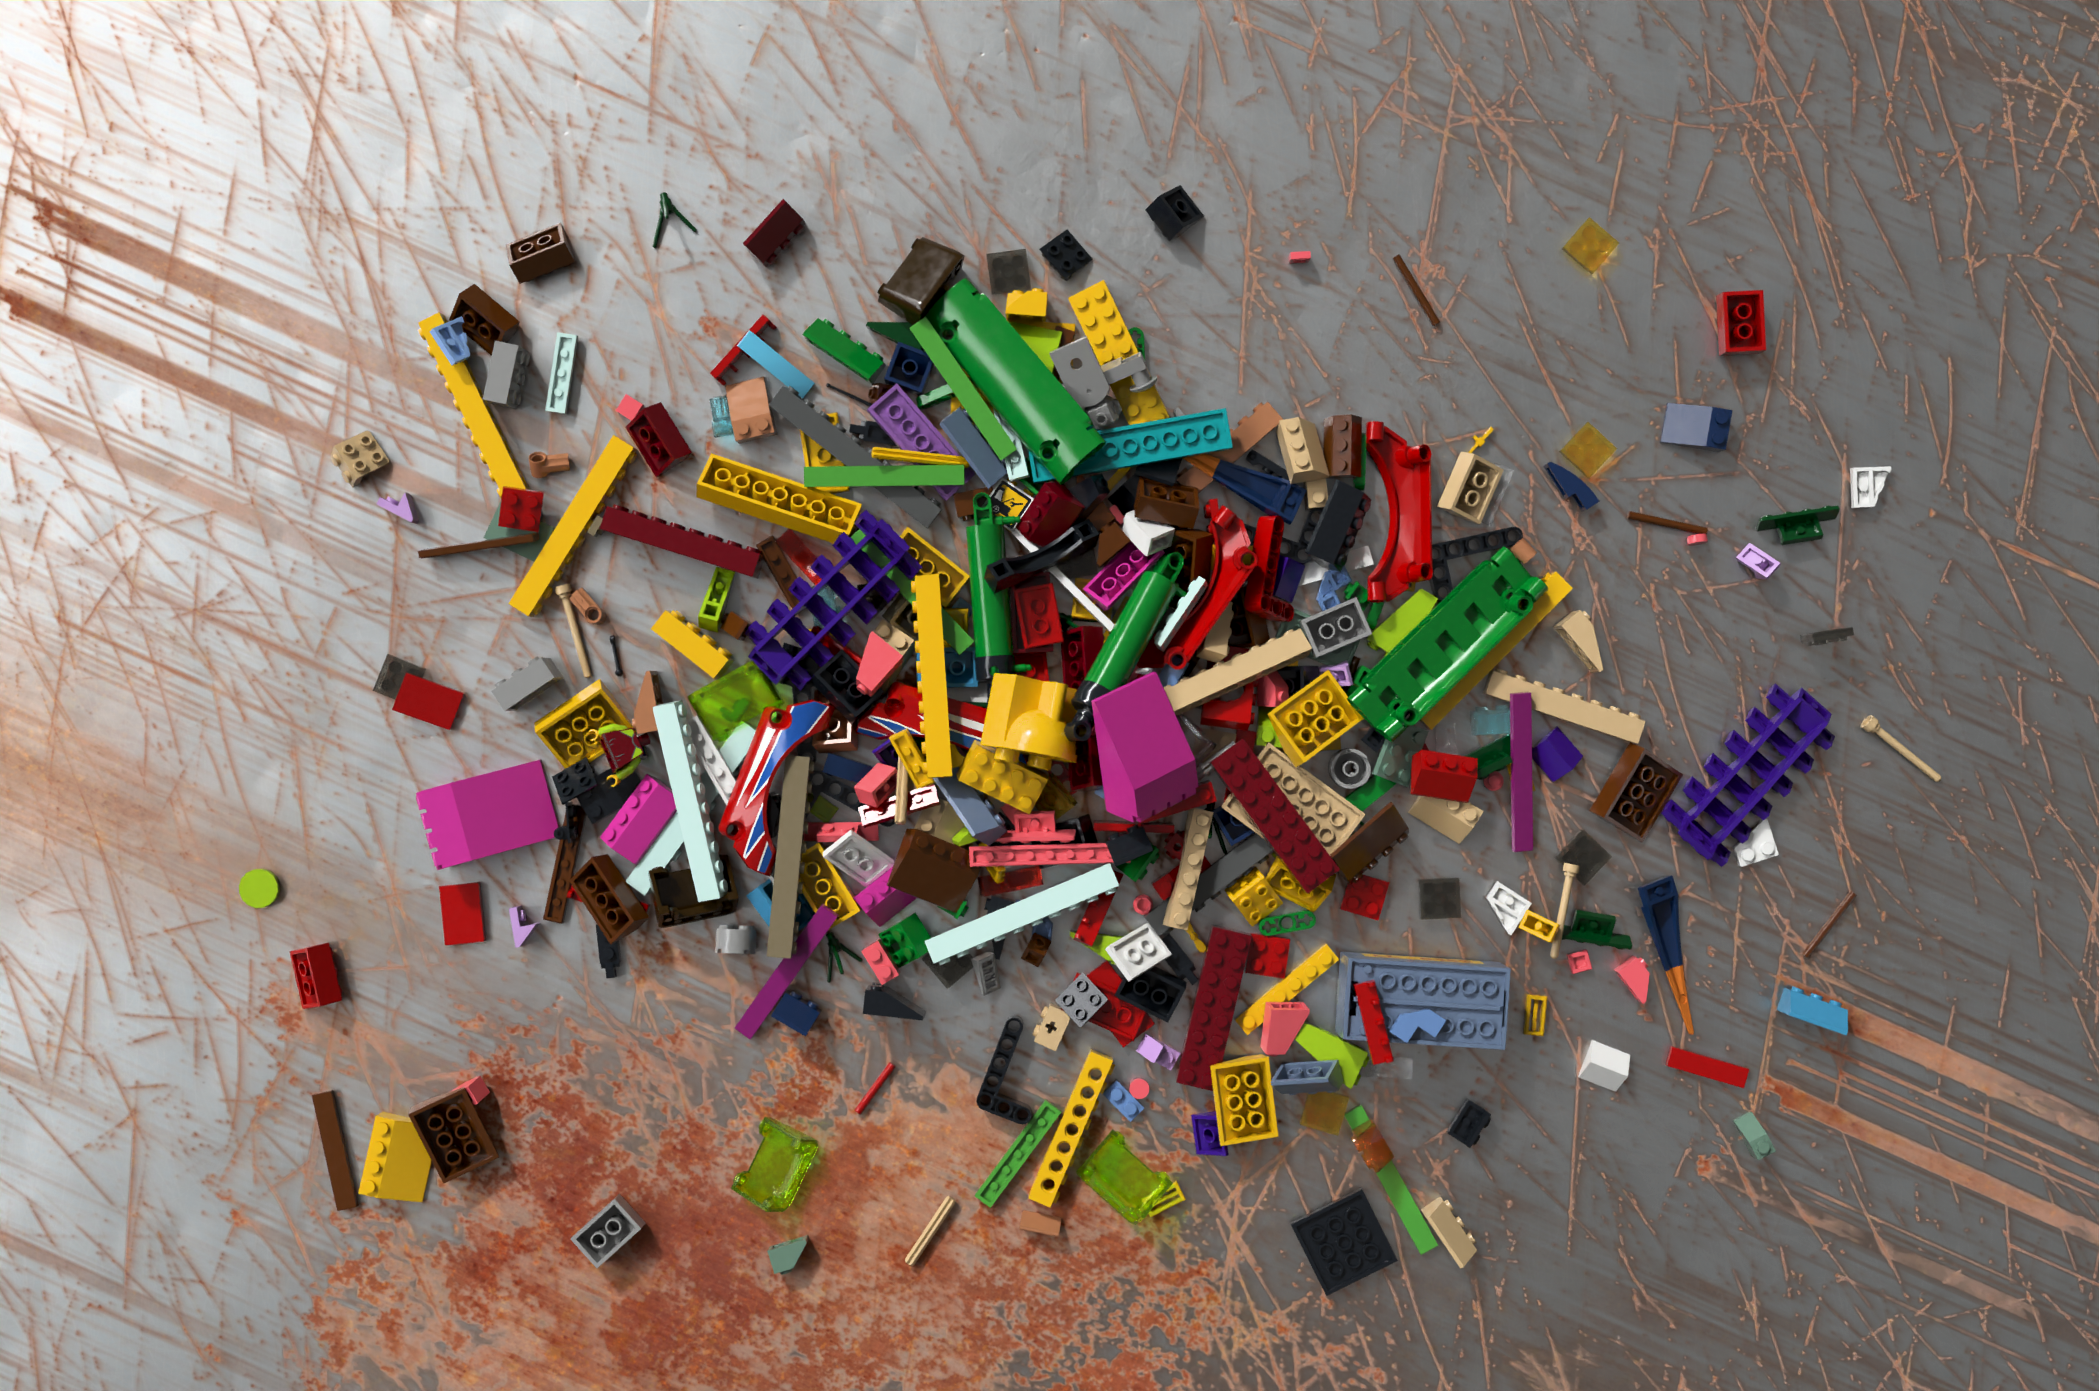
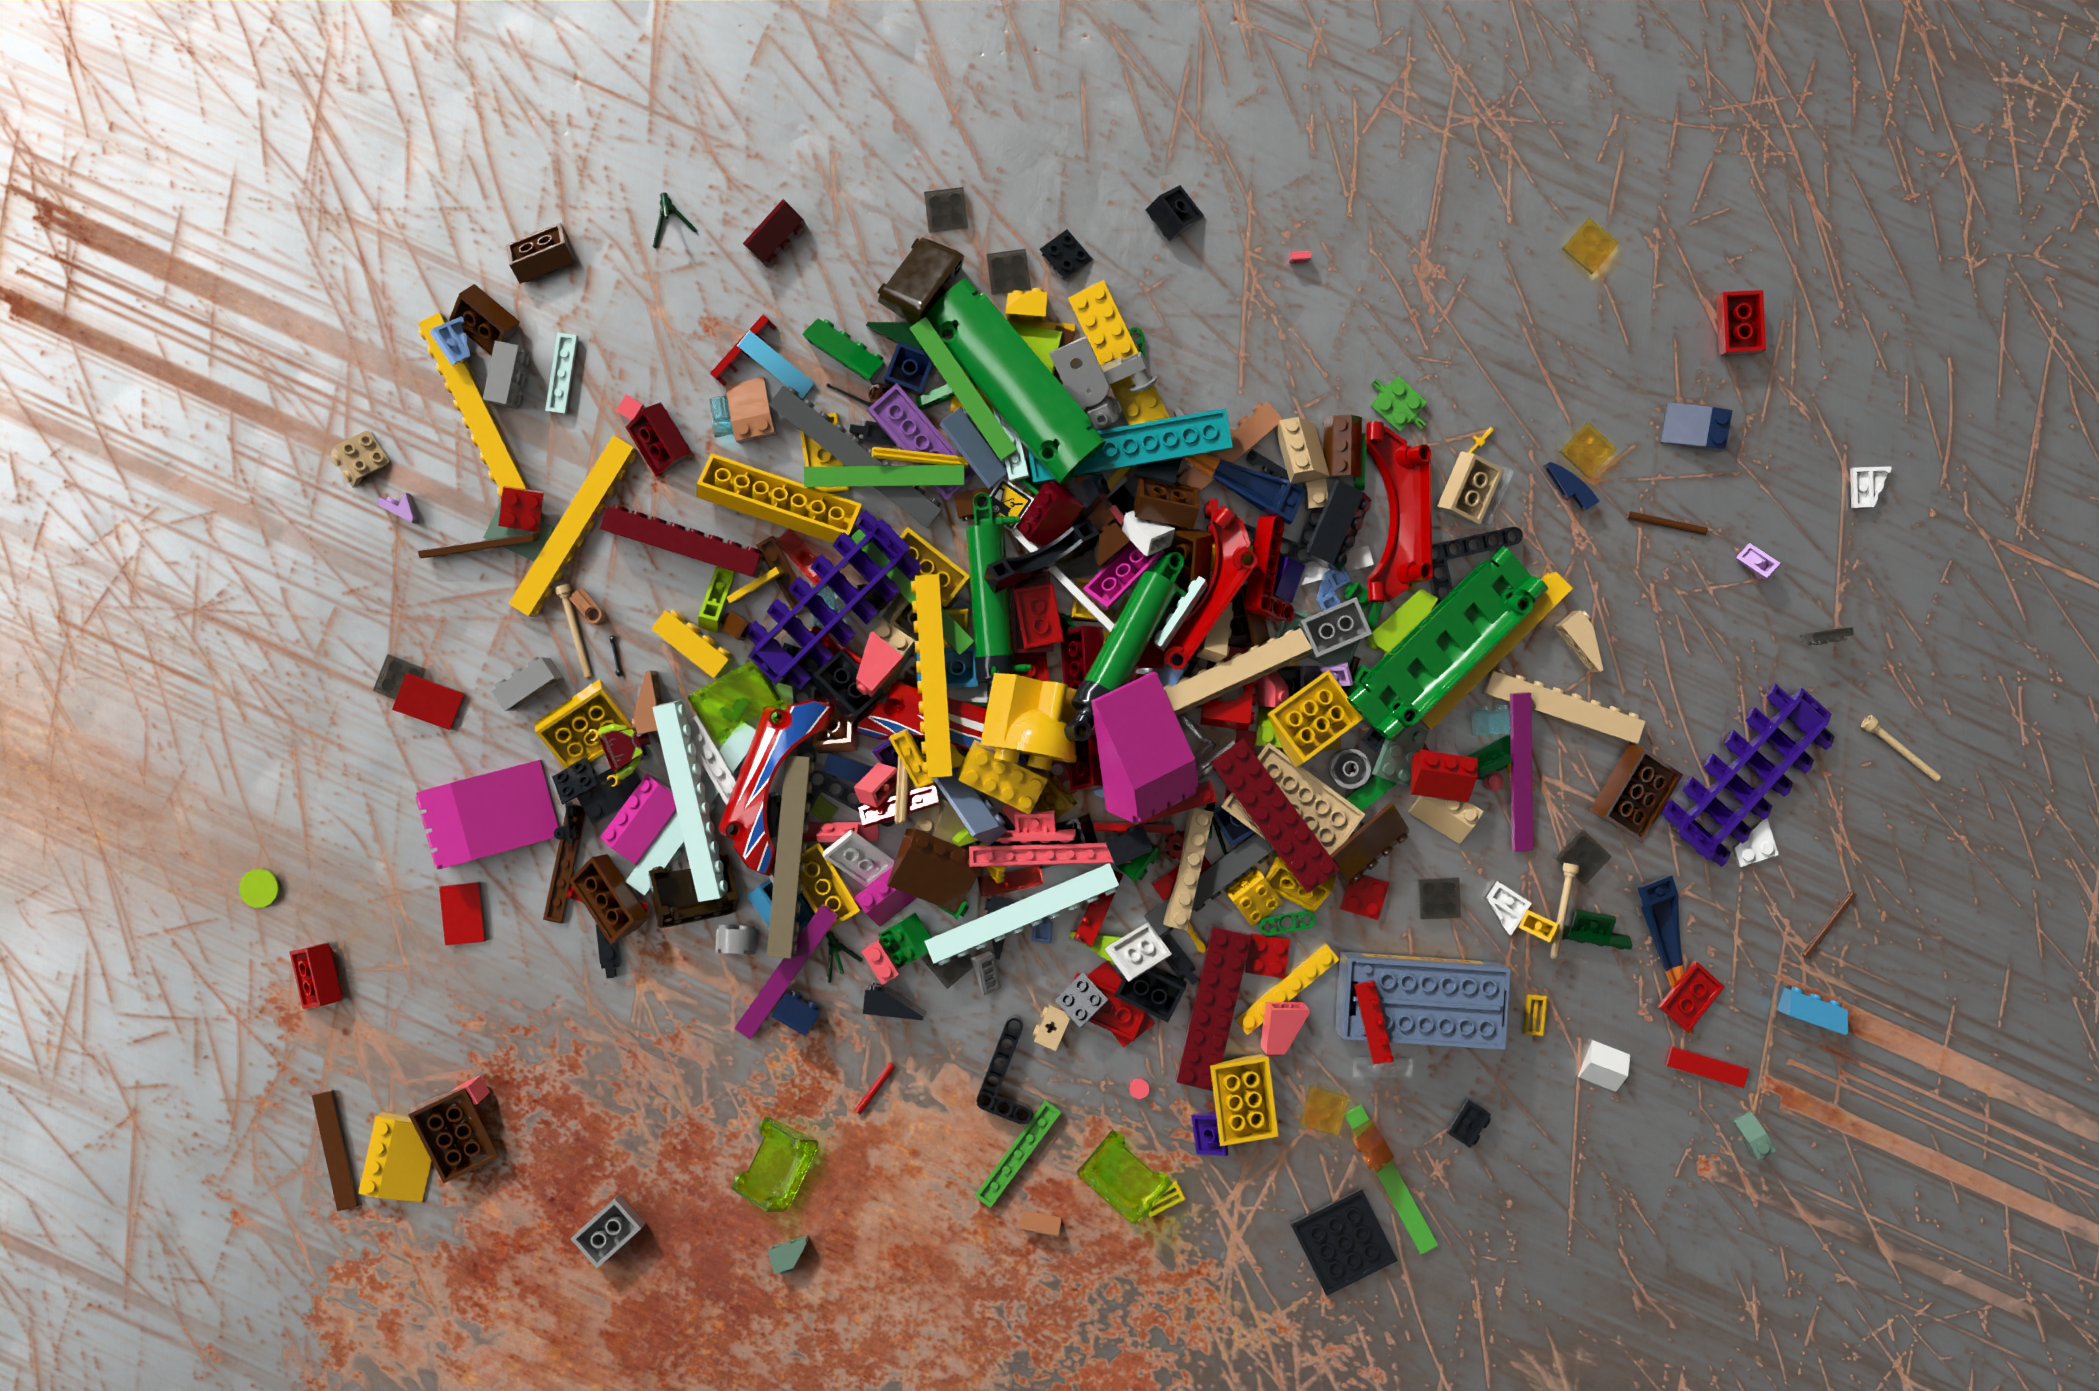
(521, 931): lavender slope -> none
(544, 464): nougat piece -> none
(595, 529): dark tan plate -> none
(755, 585): none -> yellow tile
(930, 1231): tan axle -> none
(946, 209): none -> clear smoke plate
(1036, 949): reddish brown bracket -> none
(1039, 1191): yellow brick -> none
(1123, 1100): medium blue plate -> none
(1143, 904): coral plate -> none
(1158, 1052): lavender slope -> none
(1308, 1077): sand blue slope -> none
(1328, 1046): lime slope -> none
(1398, 403): none -> bright green plate
(1408, 1022): medium blue tile -> none
(1416, 290): reddish brown bar -> none
(1450, 1230): tan slope -> none
(1523, 551): nougat piece -> none
(1555, 754): dark purple slope -> none
(1579, 961): coral tile -> none
(1635, 977): coral slope -> none
(1691, 996): none -> red tile
(1697, 539): coral tile -> none
(1800, 525): dark green bracket -> none

